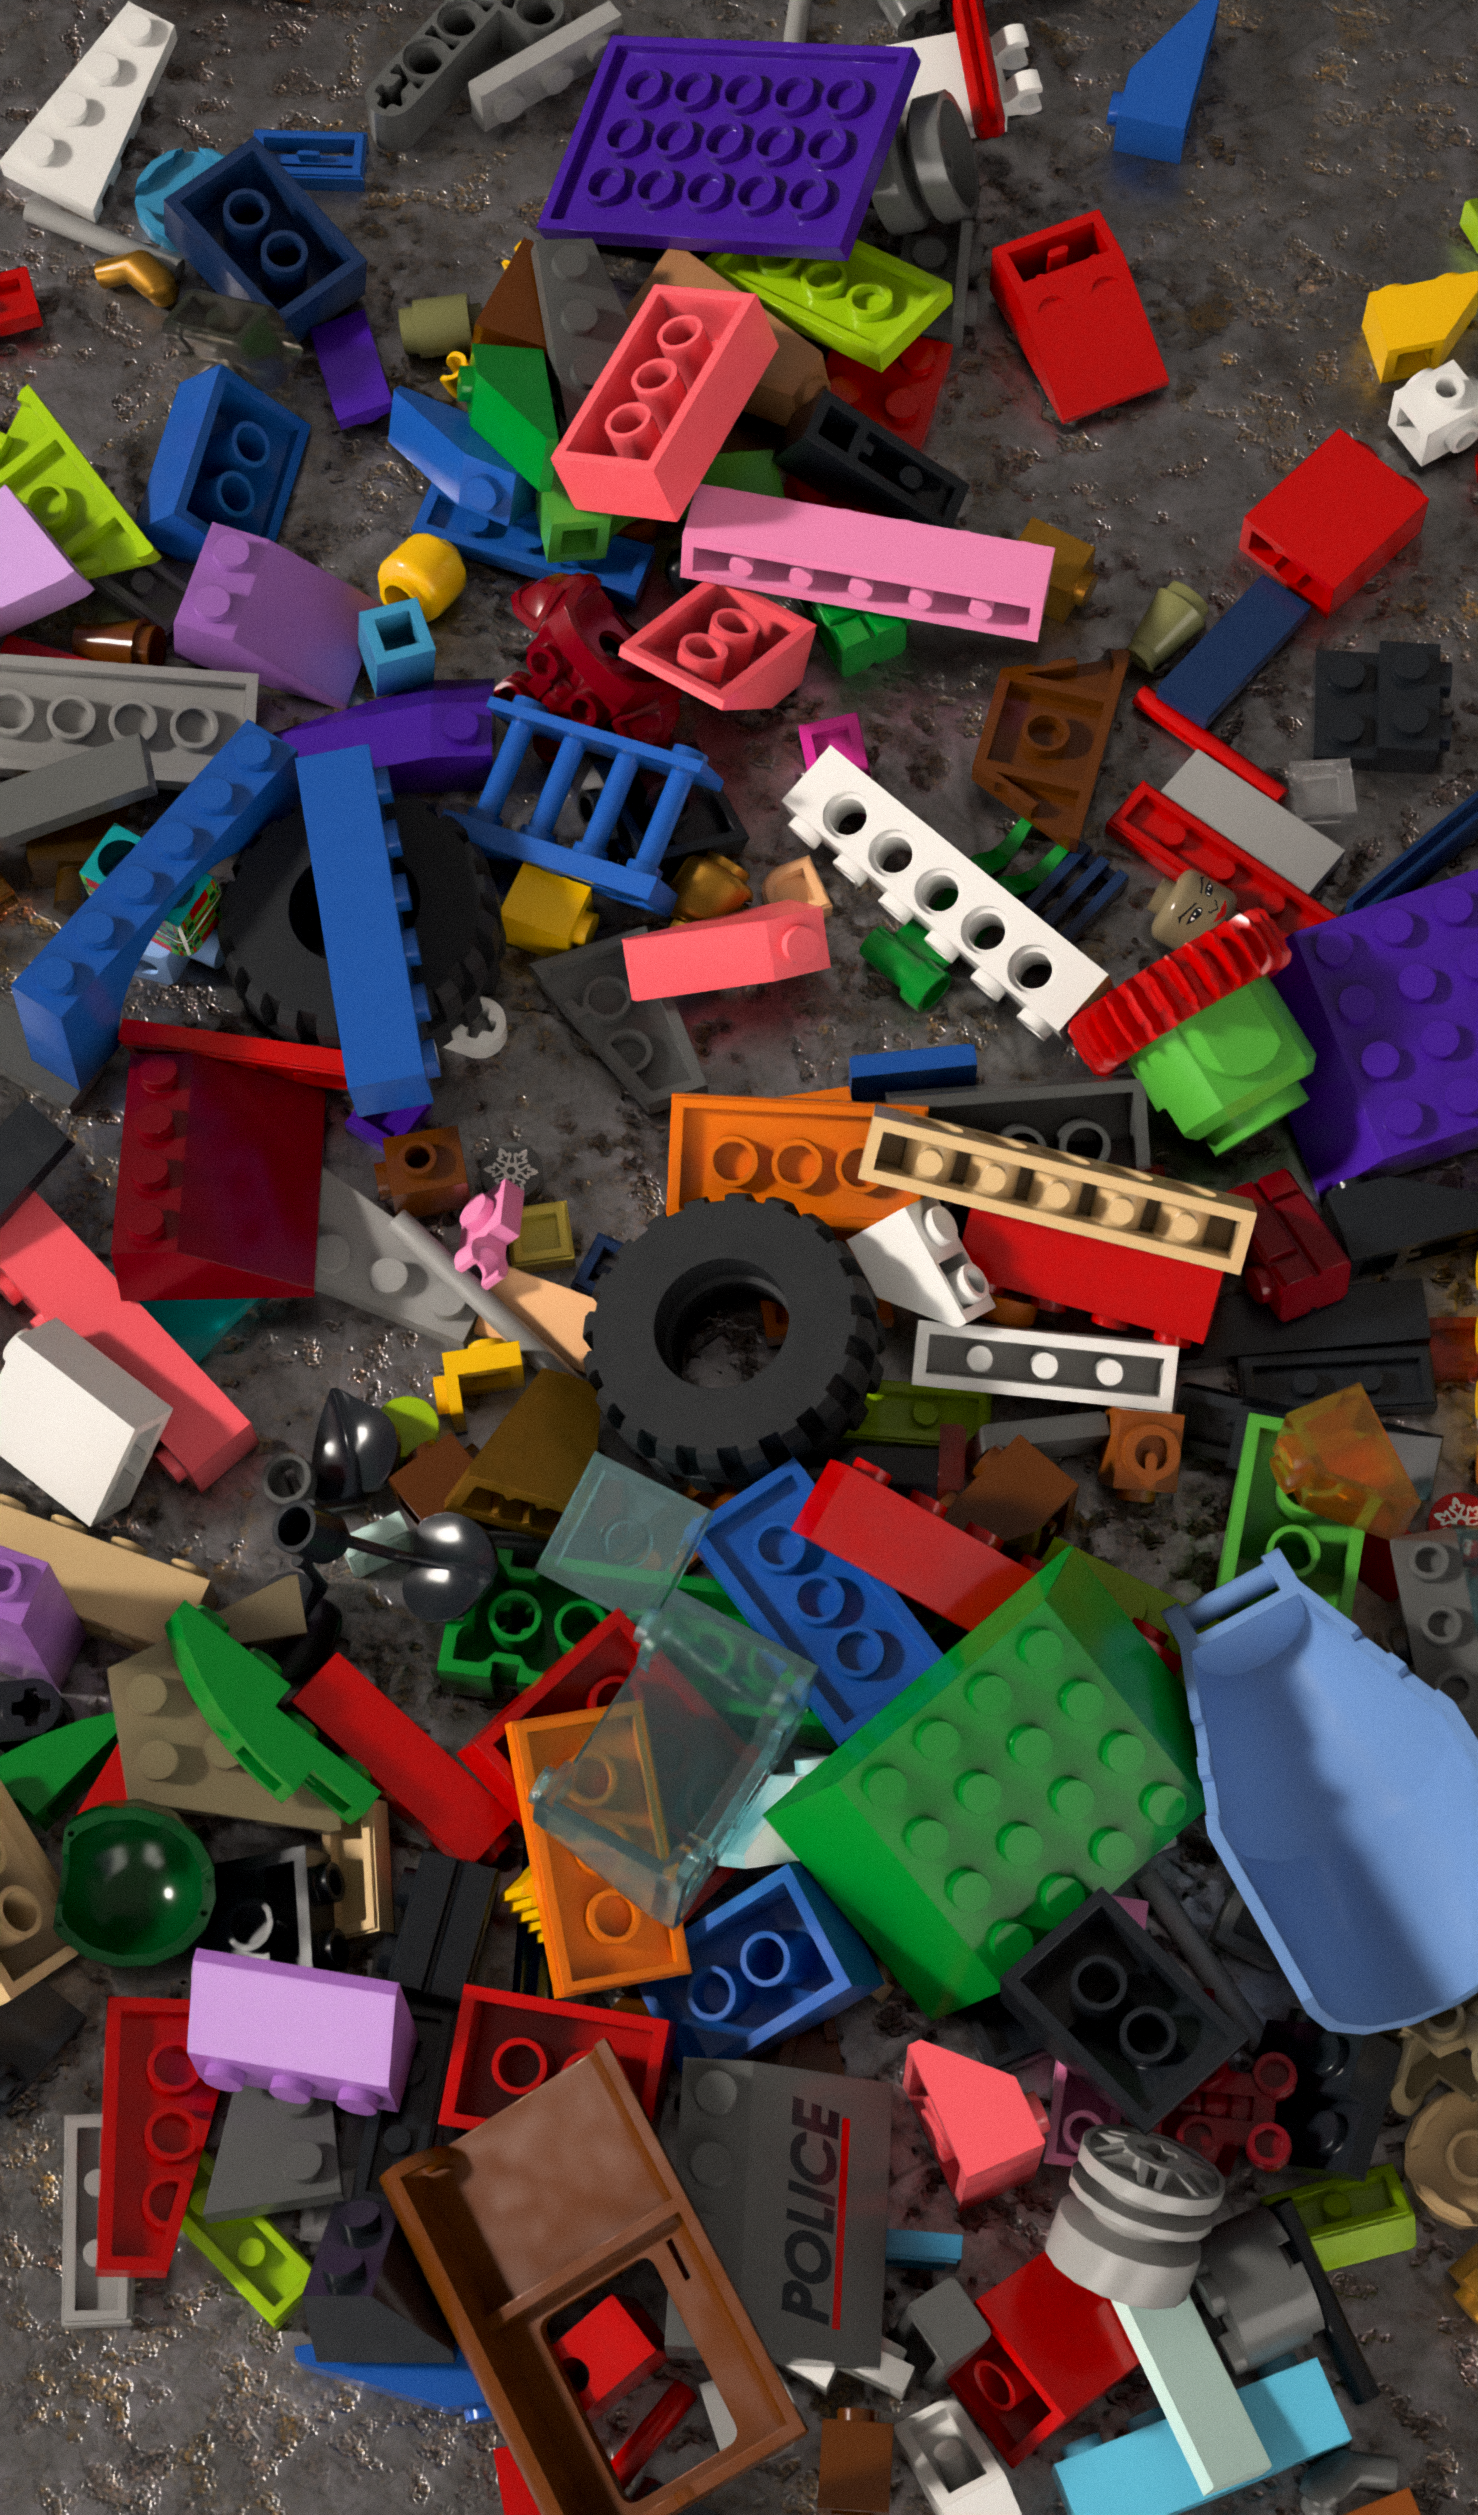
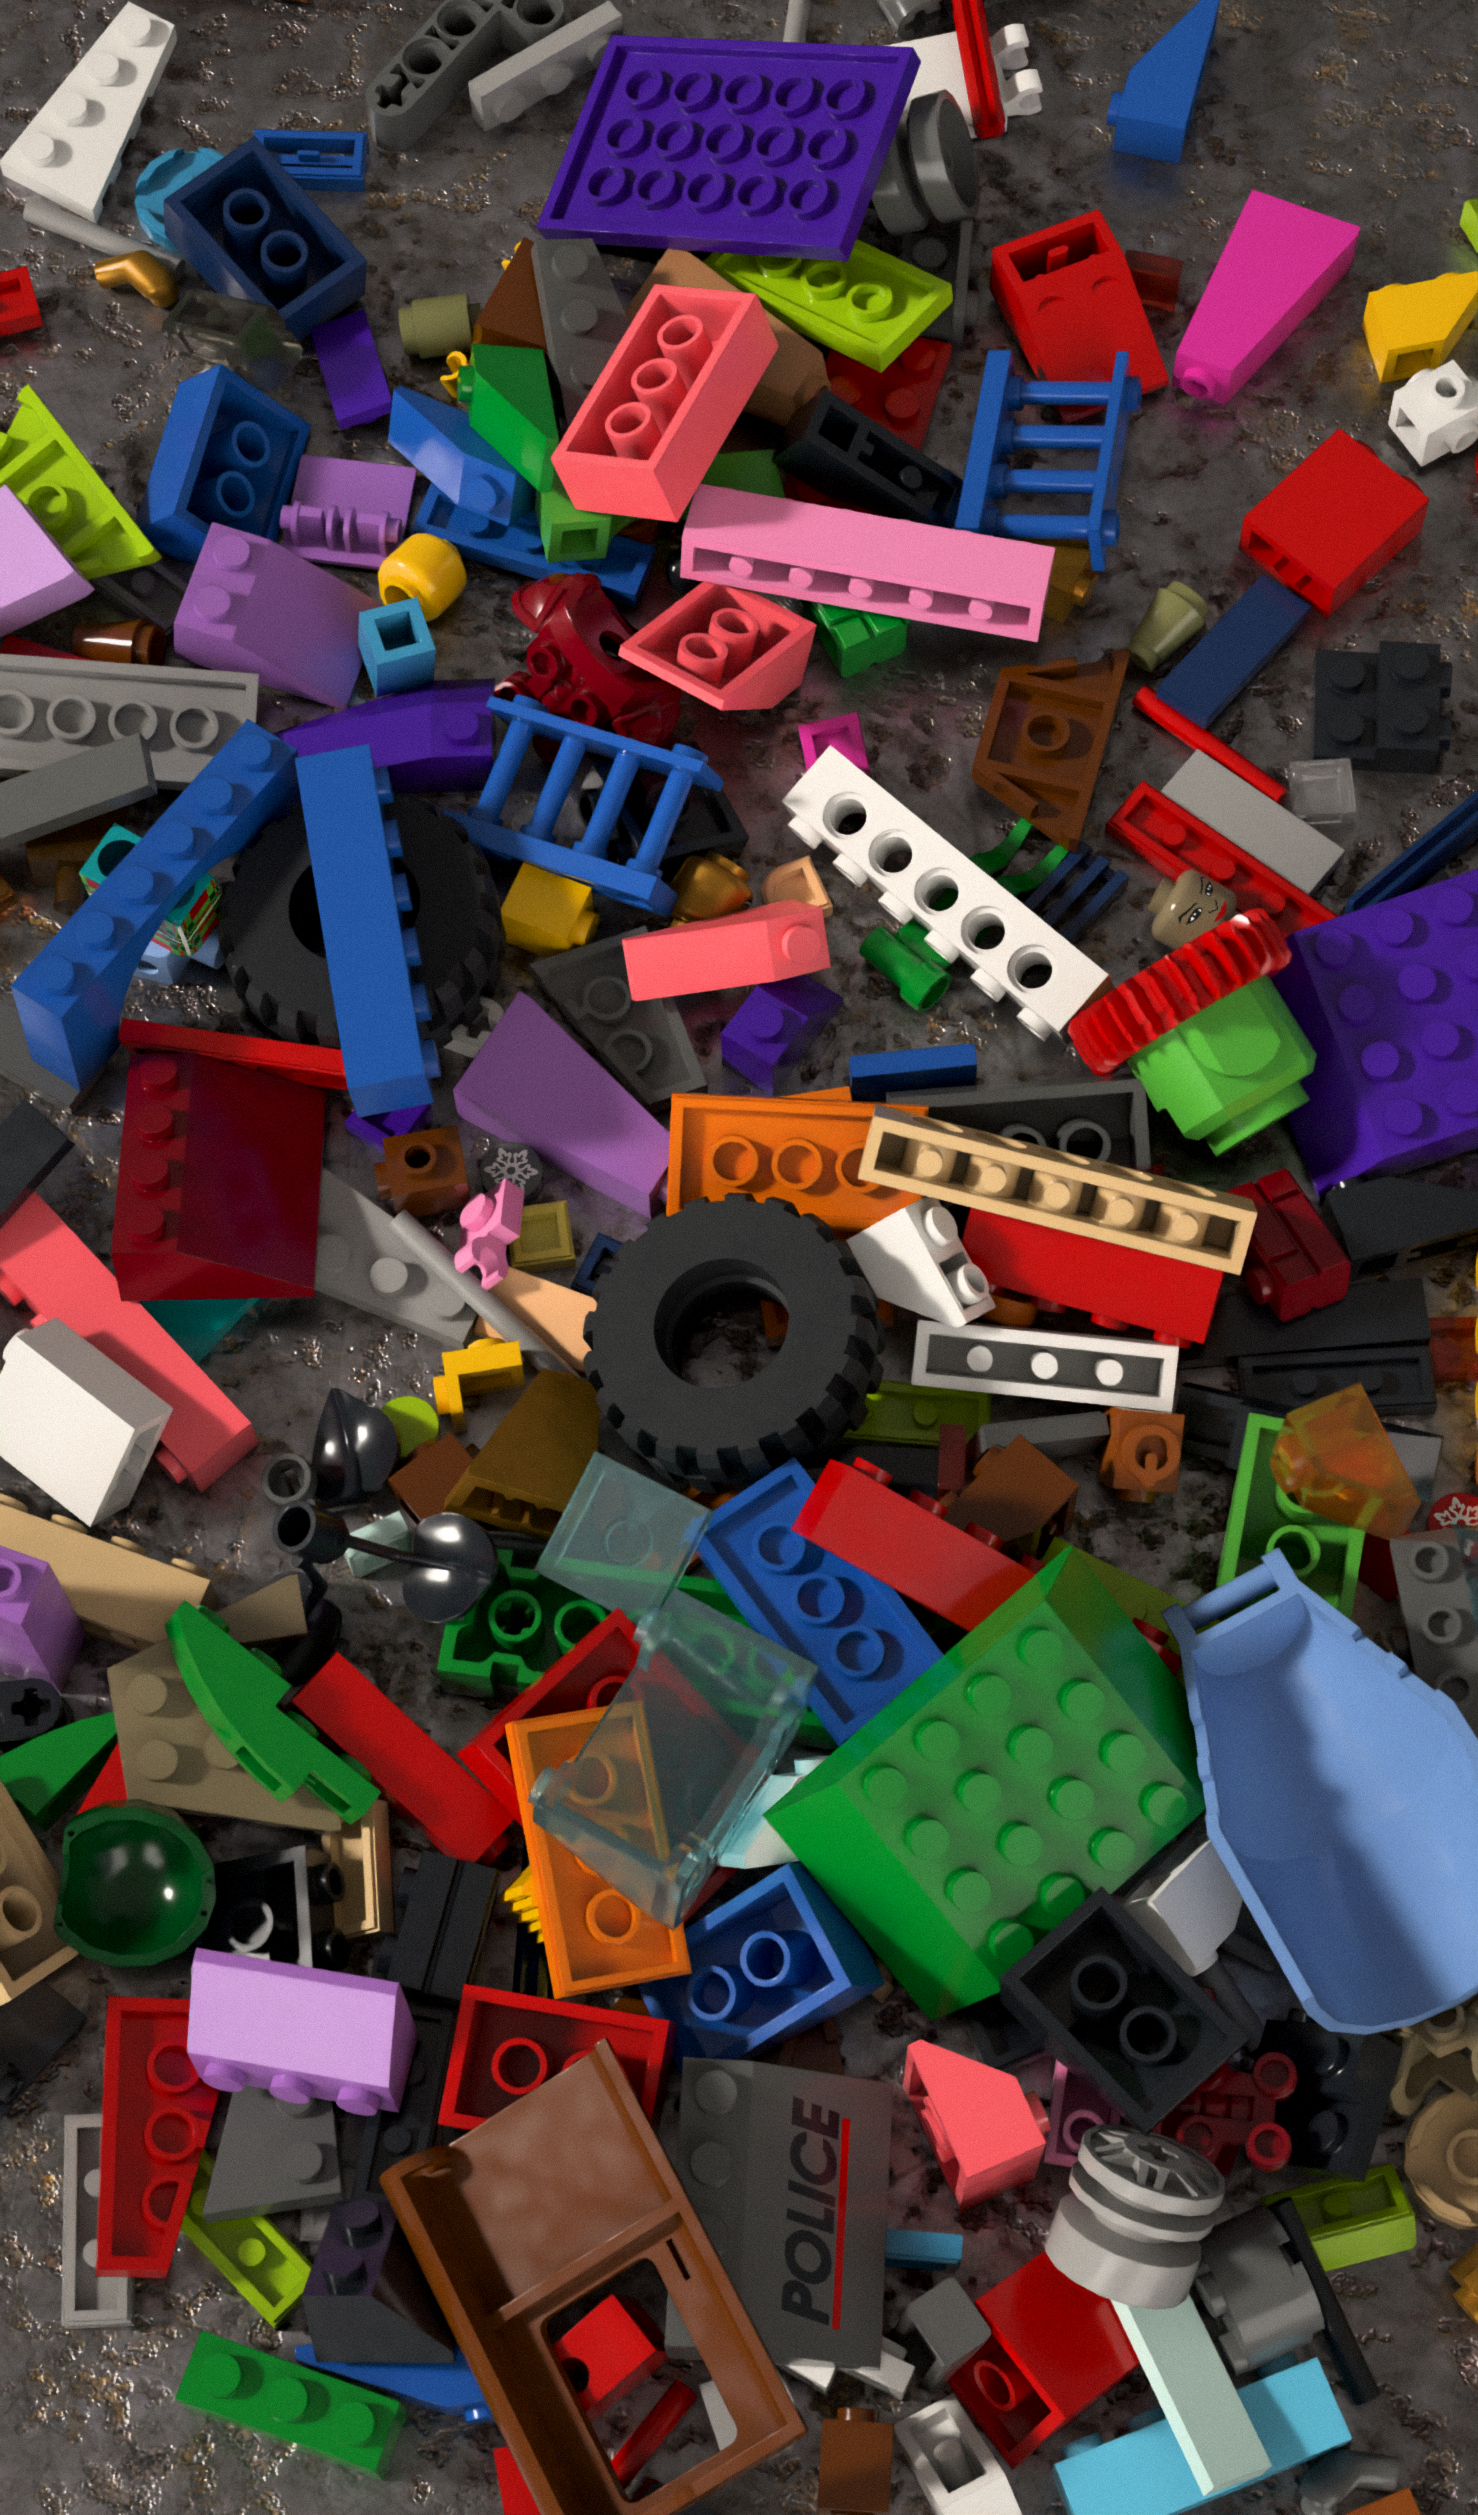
(291, 2405): none -> green brick
(347, 511): none -> medium lavender hinge
(551, 1095): none -> medium lavender slope
(776, 1029): none -> dark purple slope
(998, 435): none -> blue fence
(1155, 278): none -> clear red tile
(1187, 1901): none -> white slope
(1262, 289): none -> dark pink slope

